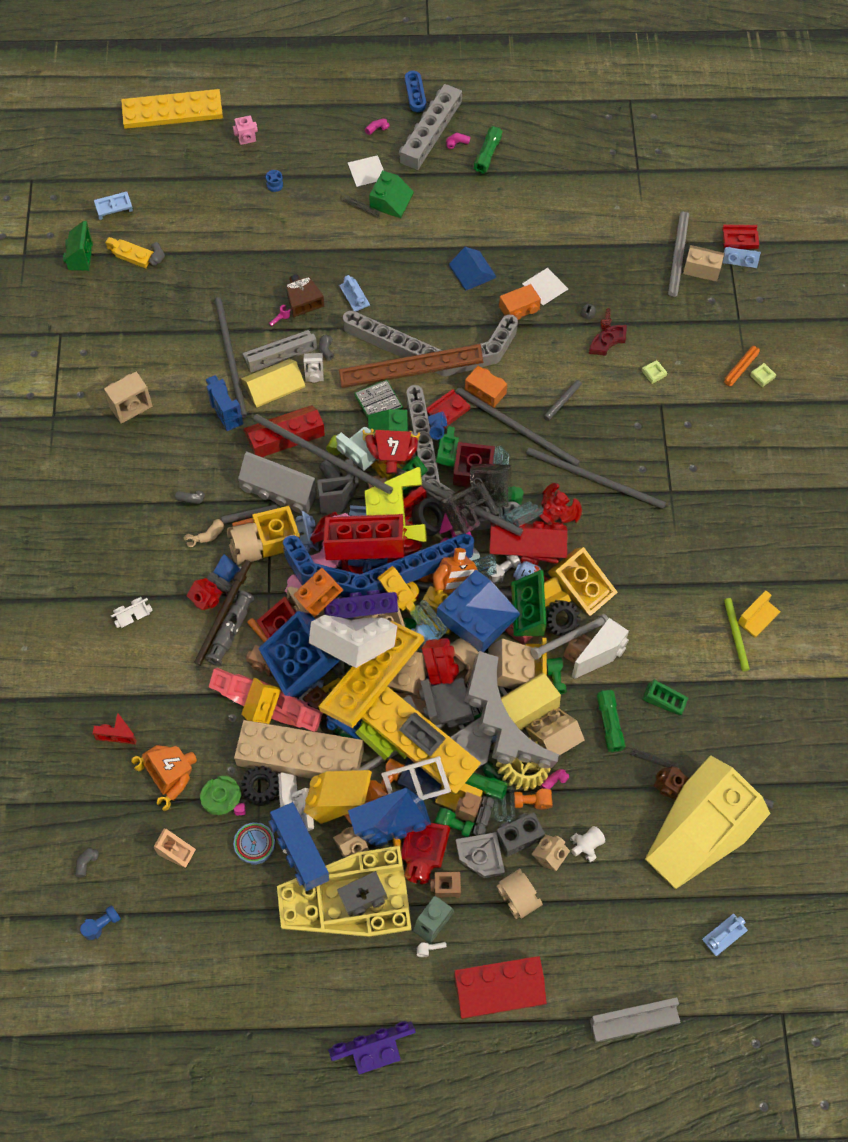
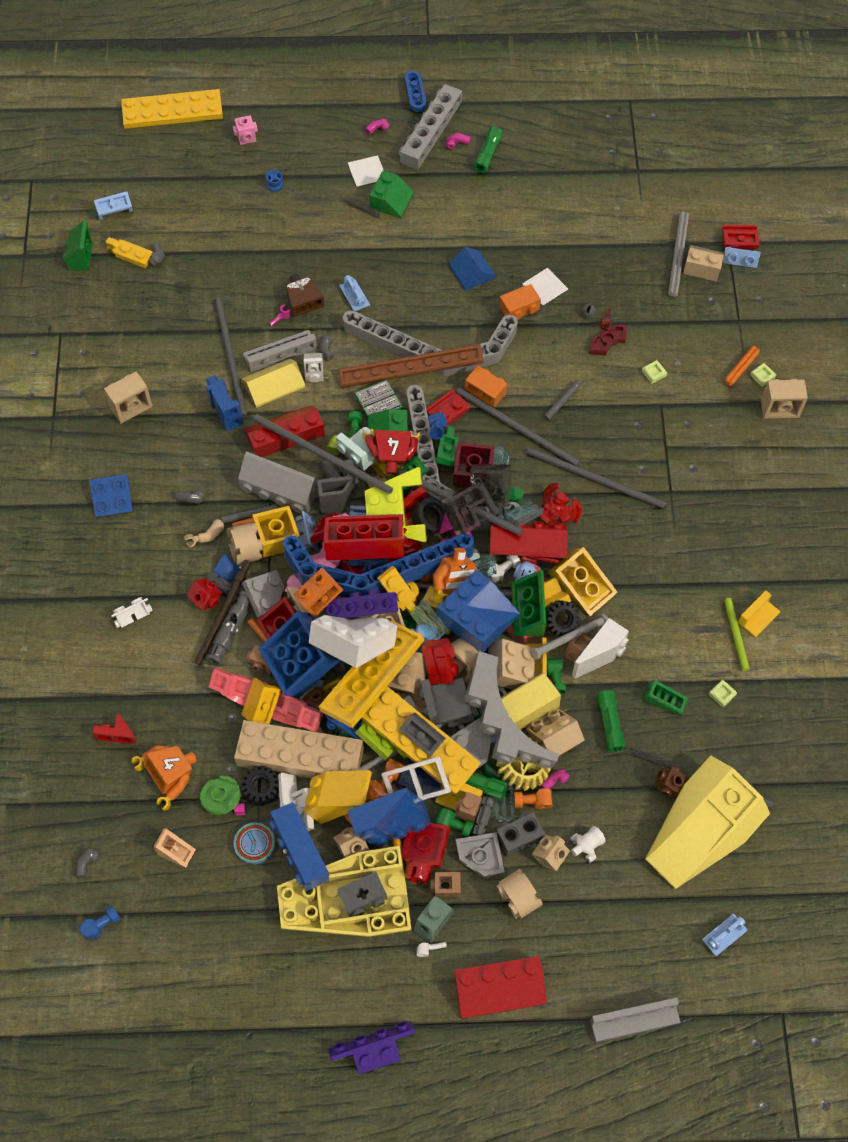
(111, 495): none -> blue hinge
(264, 591): none -> light grey plate
(354, 418): none -> green leg
(722, 693): none -> yellowish green tile
(784, 398): none -> tan brick

